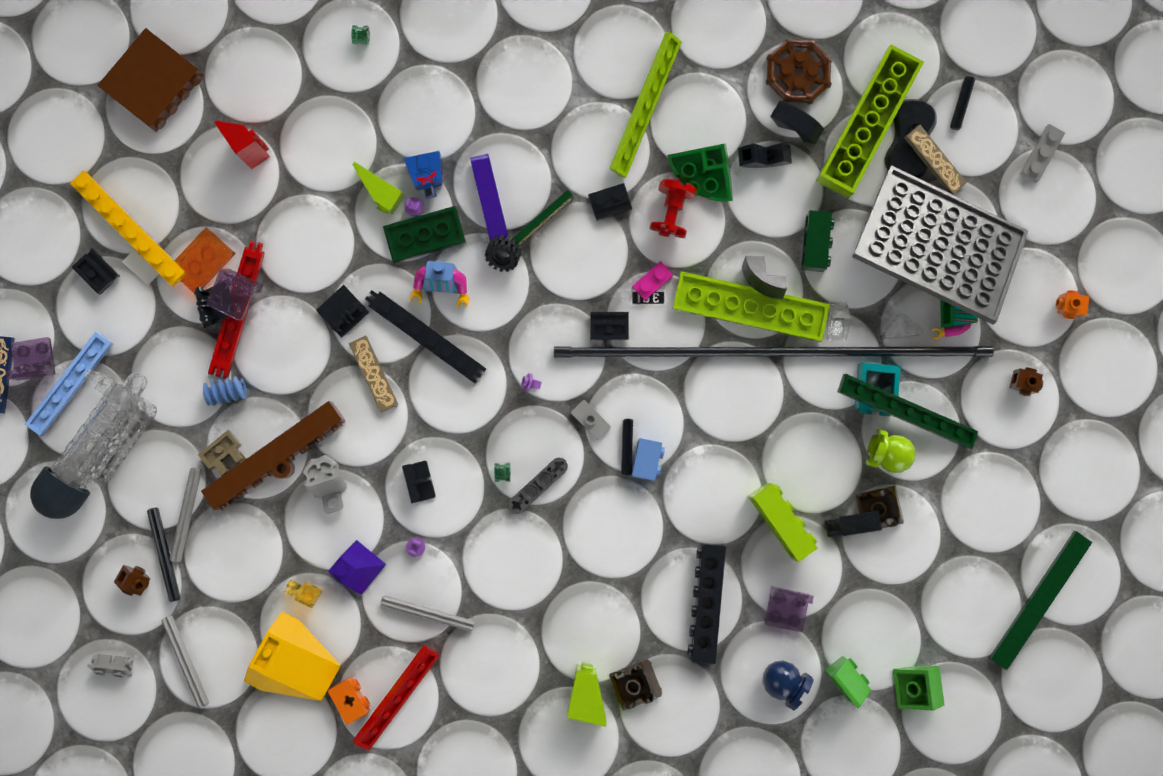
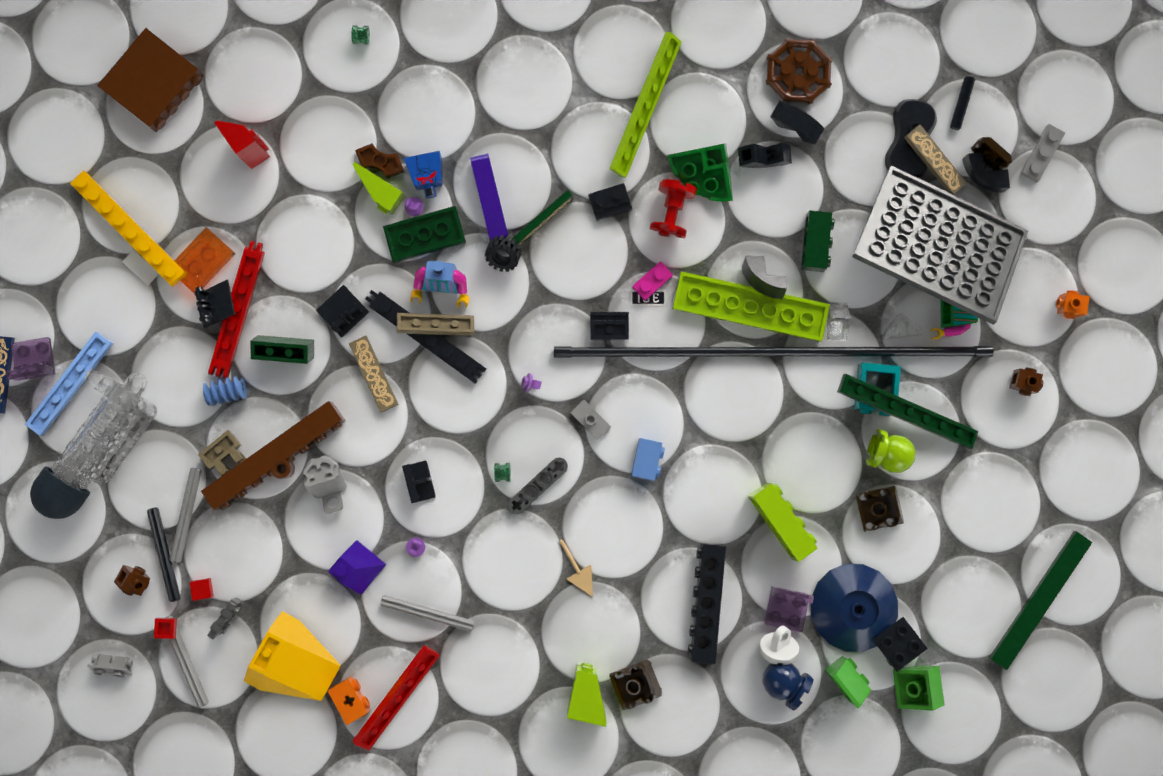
(95, 271): black plate -> none
(165, 628): none -> red tile
(201, 589): none -> red tile
(222, 624): none -> dark grey plate
(232, 293): clear purple bracket -> none
(282, 349): none -> dark green brick
(305, 594): clear yellow plate -> none
(387, 163): none -> reddish brown tile
(435, 324): none -> dark tan tile
(582, 578): none -> tan piece
(627, 444): black axle -> none
(779, 647): none -> white tile
(836, 601): none -> dark blue dish
(856, 524): black hinge -> none
(869, 121): lime brick -> none
(899, 644): none -> black hinge
(992, 180): none -> black brick
(994, 155): none -> dark brown slope

